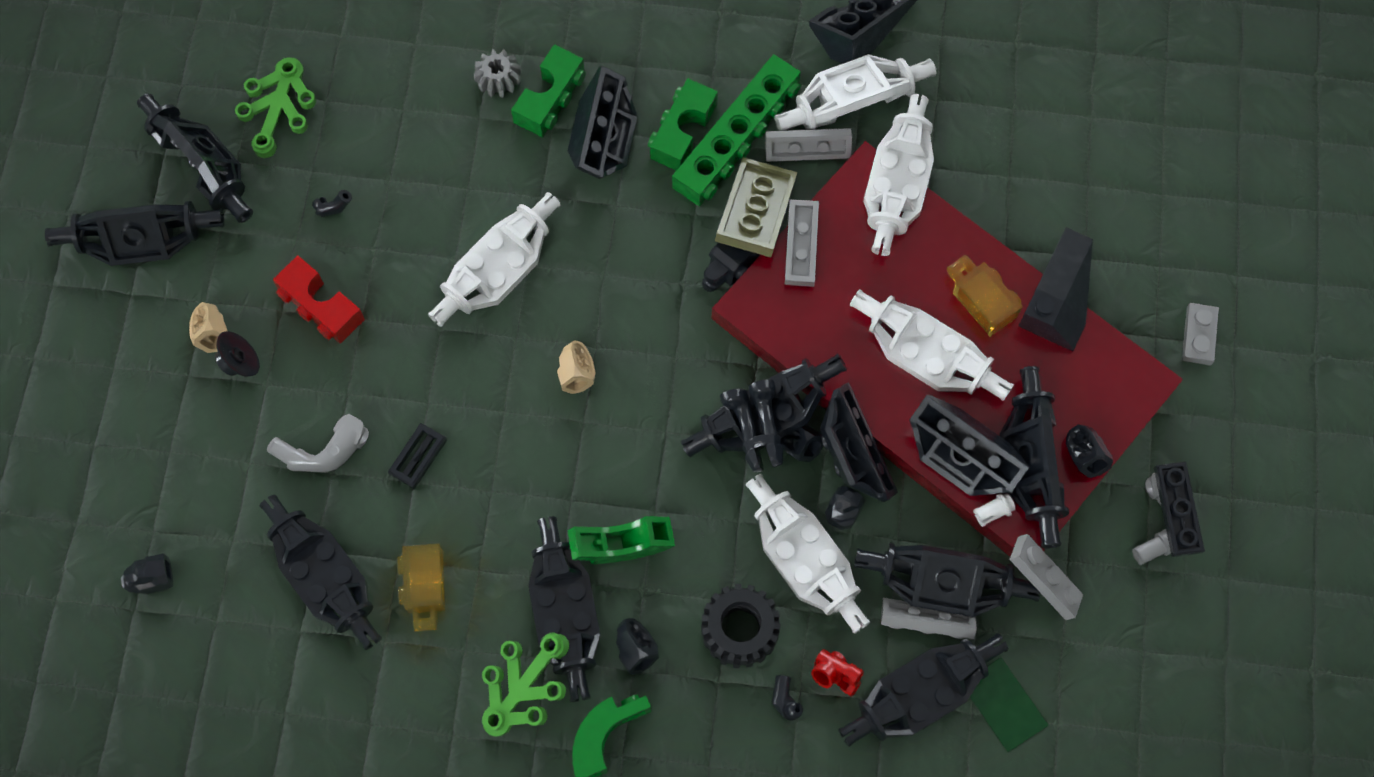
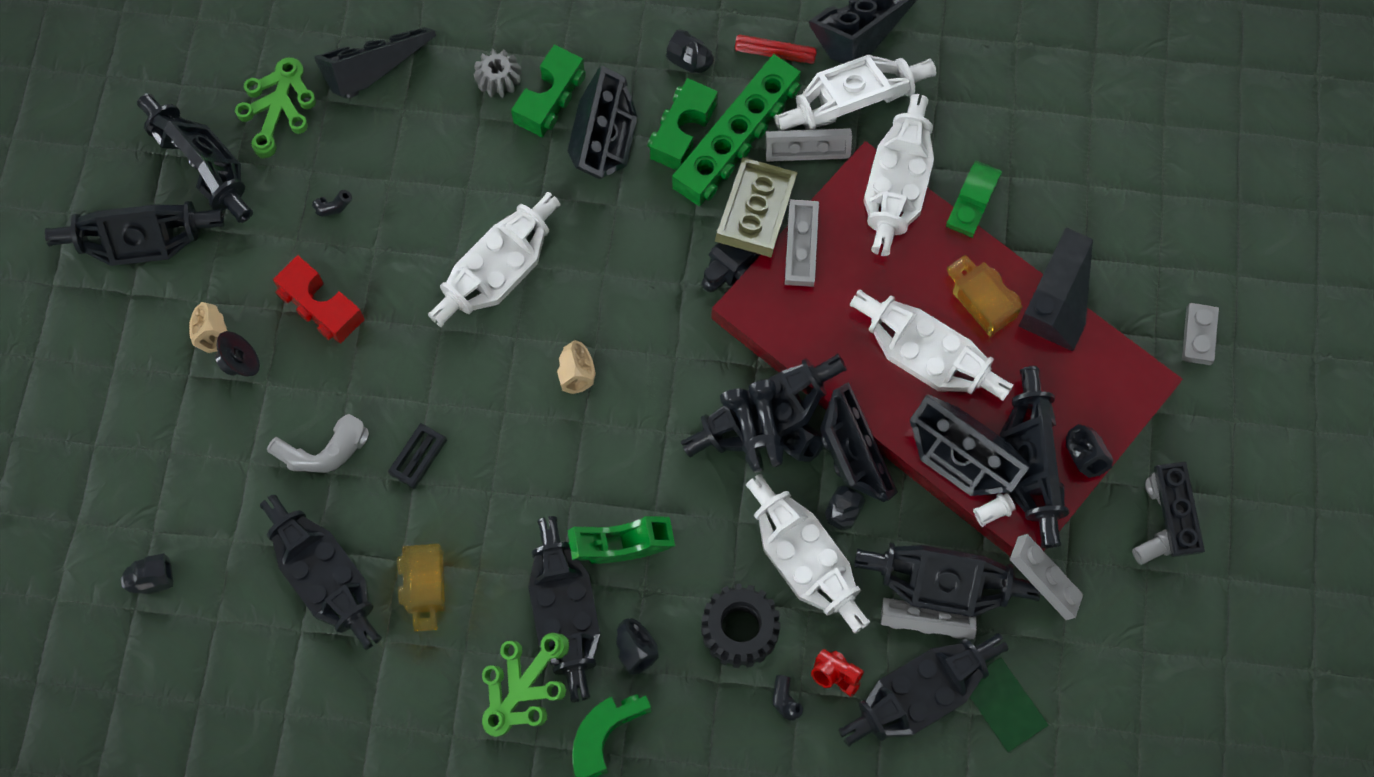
(357, 69): none -> black wedge
(689, 52): none -> black rock
(781, 49): none -> red axle
(973, 198): none -> green arch

